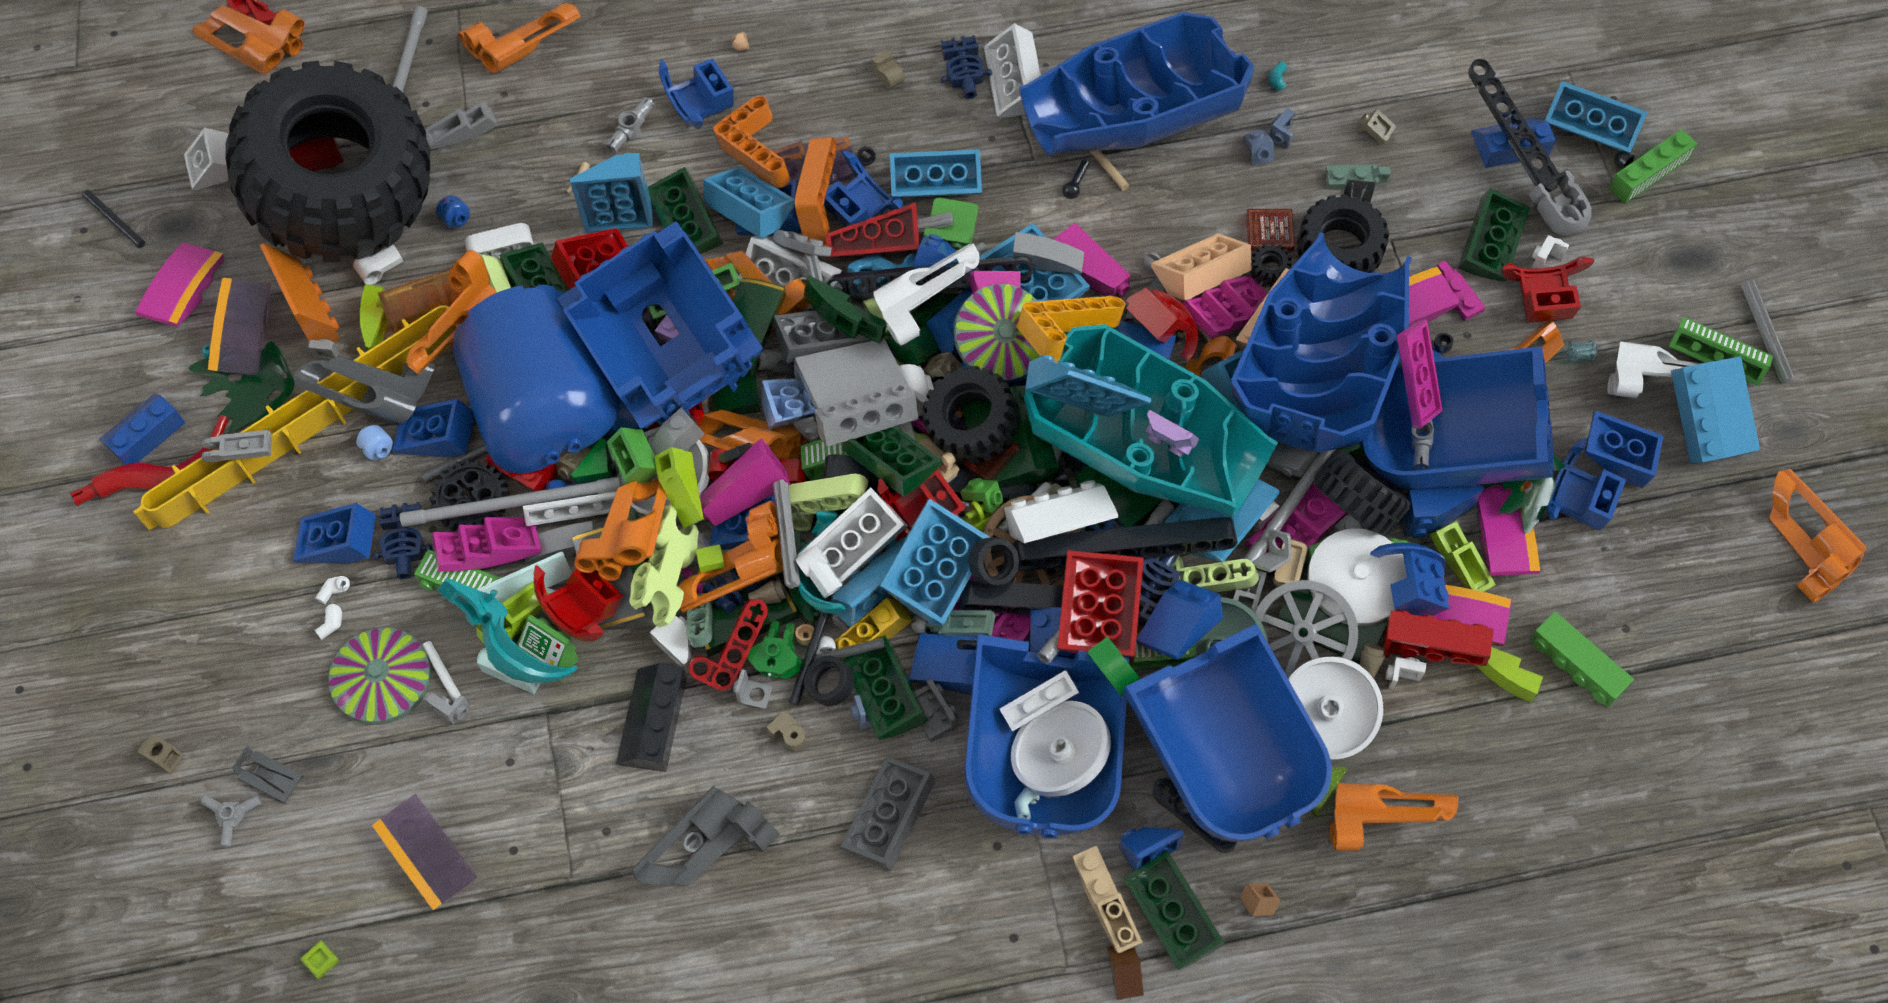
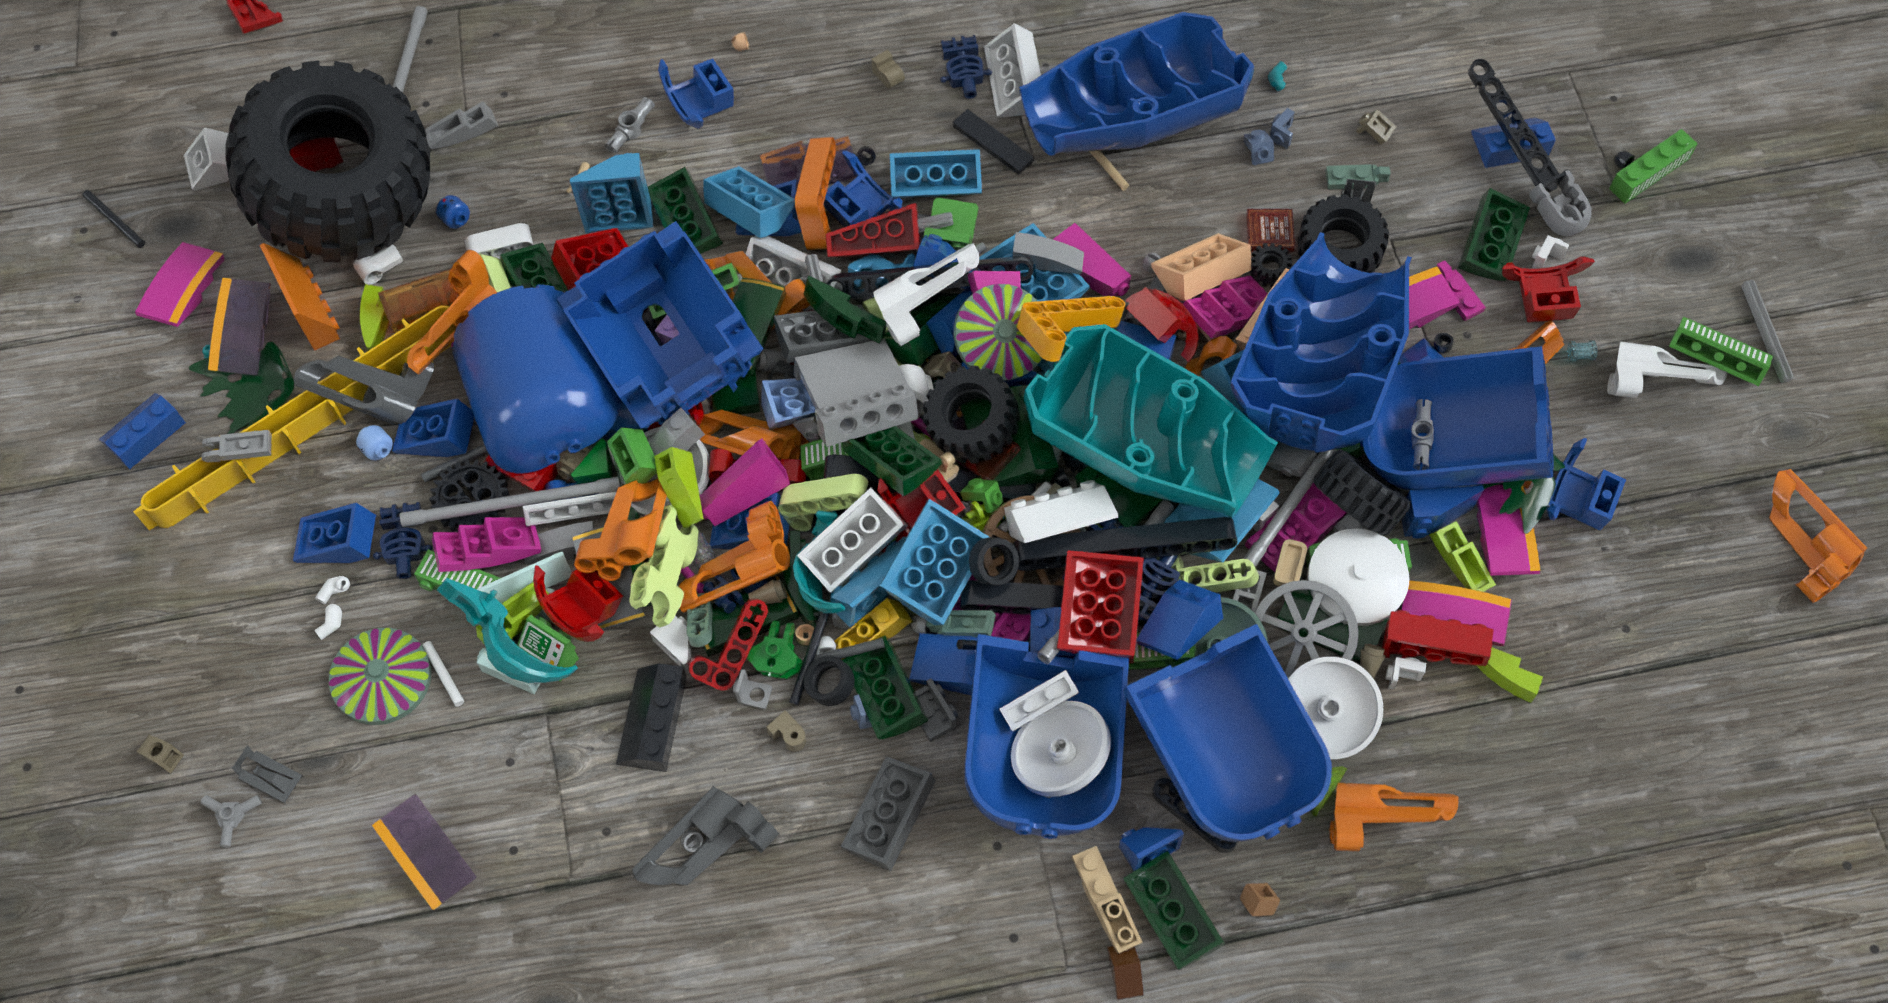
(136, 475): red animal -> none
(263, 43): orange panel -> none
(319, 959): lime tile -> none
(323, 349): light grey plate -> none
(445, 708): light grey bracket -> none
(511, 48): orange panel -> none
(710, 558): lime tile -> none
(734, 453): black tile -> none
(736, 139): orange beam -> none
(786, 534): light grey axle -> none
(799, 242): light grey hinge -> none
(816, 566): white piece -> none
(993, 141): none -> black tile
(1022, 802): light aqua arm -> none
(1071, 189): black bar -> none
(1081, 387): dark azure slope -> none
(1113, 665): green slope -> none
(1163, 430): lavender slope -> none
(1275, 557): light grey bracket -> none
(1419, 373): dark pink tile -> none
(1424, 587): blue piece -> none
(1581, 659): bright green brick -> none
(1596, 117): dark azure slope -> none
(1624, 448): blue slope -> none
(1715, 410): dark azure slope -> none

